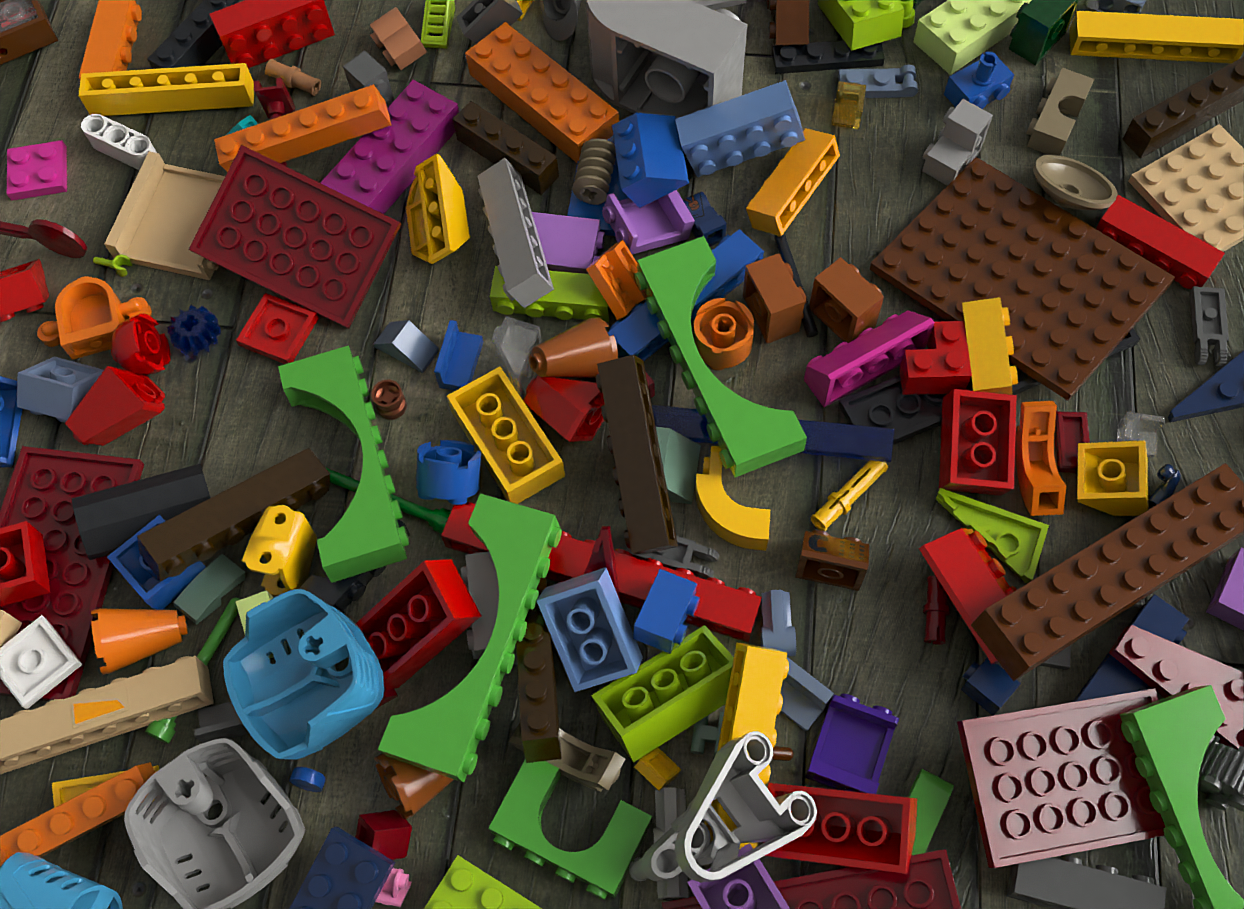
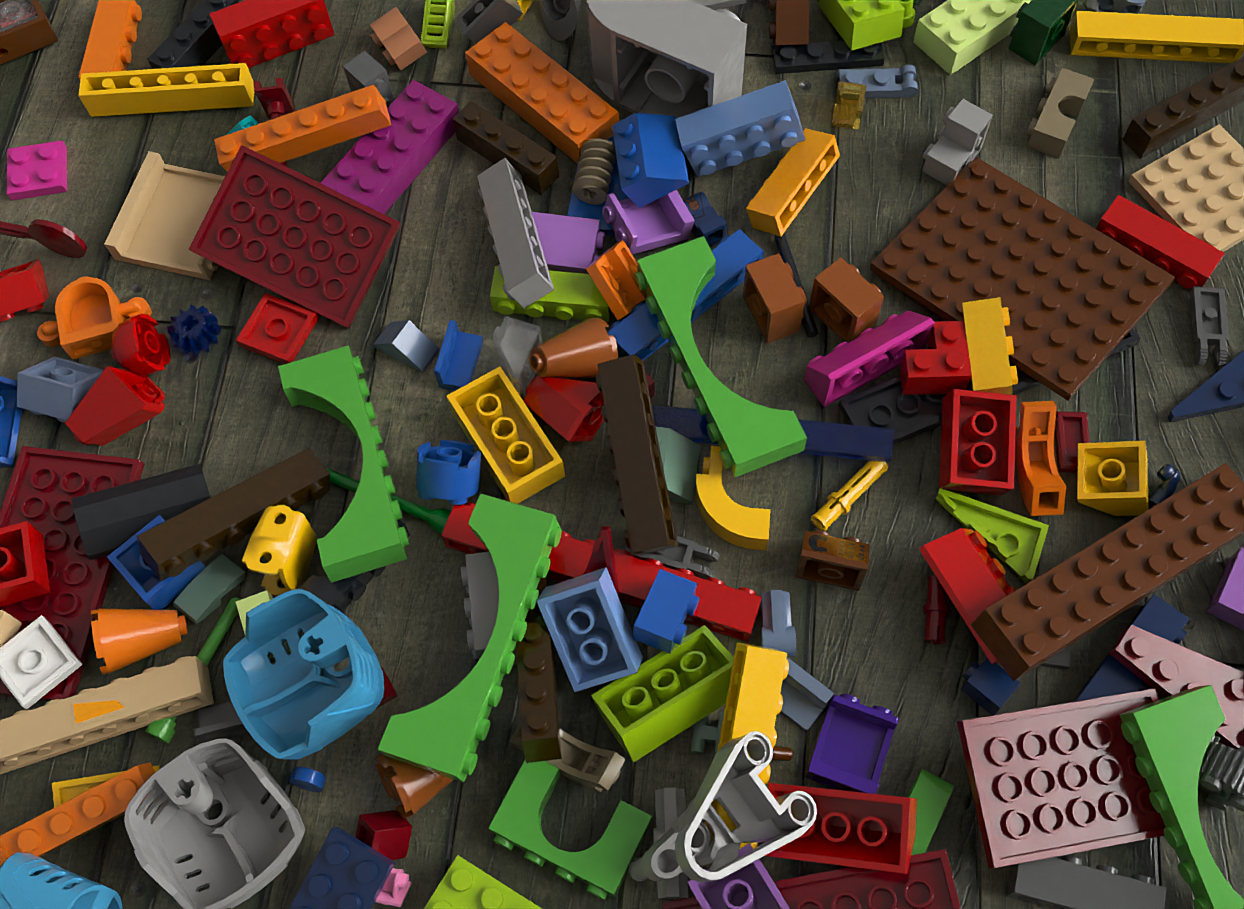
(117, 140): white beam -> none
(118, 261): lime hand -> none
(293, 77): medium nougat pin -> none
(384, 394): copper wheel -> none
(418, 619): red brick -> none
(435, 211): yellow wedge -> none
(657, 768): yellow tile -> none
(723, 333): orange brick -> none
(980, 82): blue brick -> none
(1074, 183): dark tan dish -> none
(1141, 428): clear panel -> none

